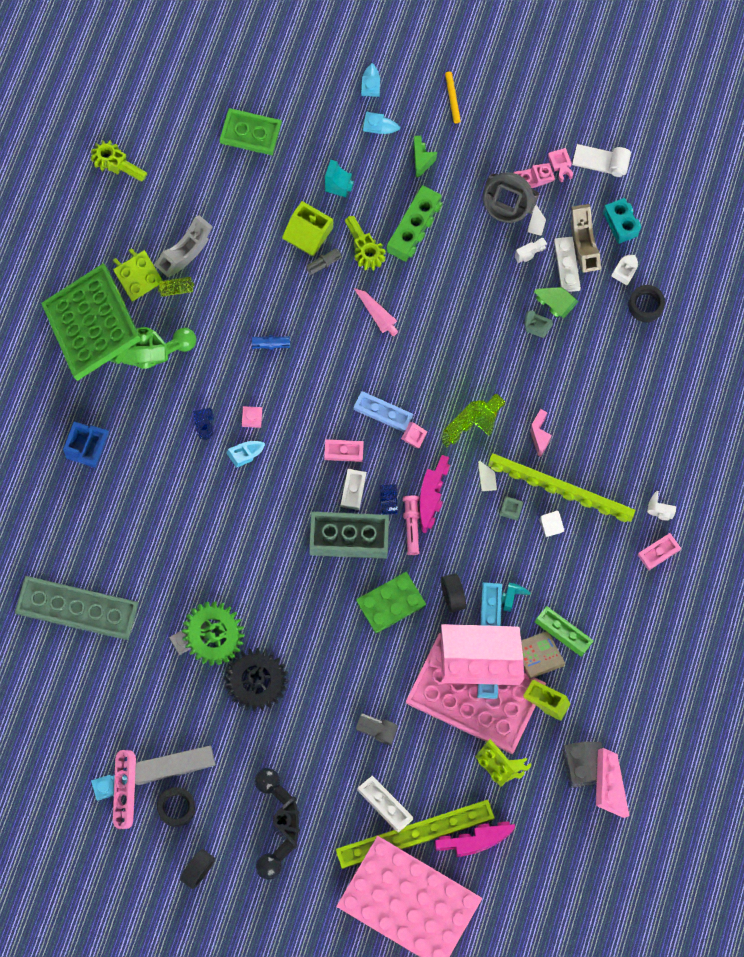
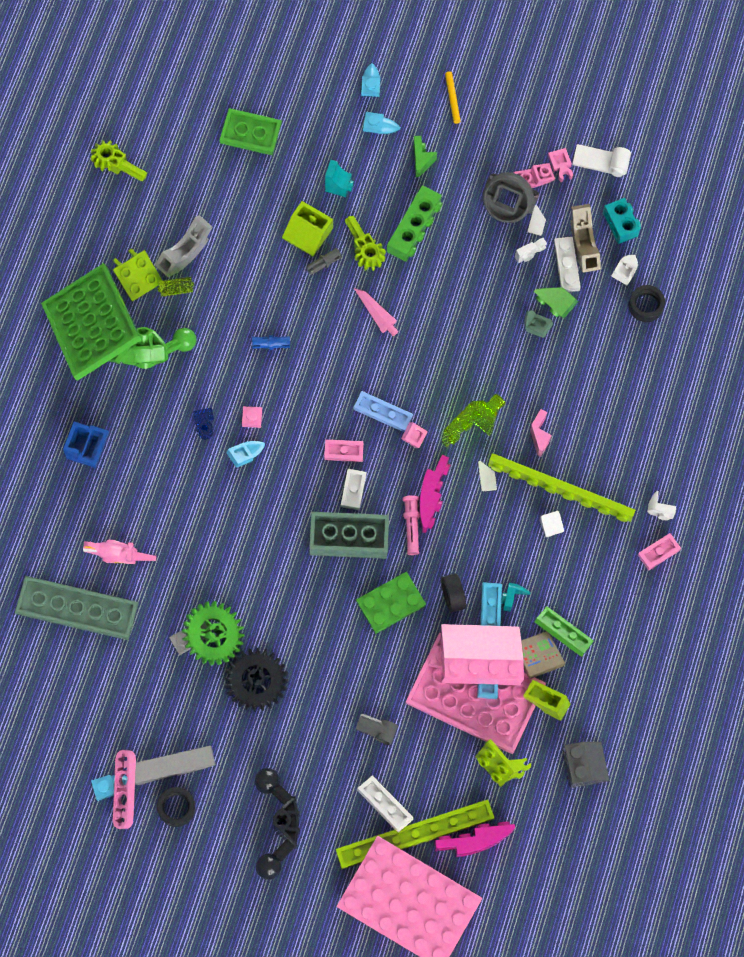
(117, 552): none -> bright pink animal
(197, 869): black tyre -> none
(388, 499): clear blue leg -> none
(511, 508): sand green tile -> none
(610, 788): bright pink wing -> none

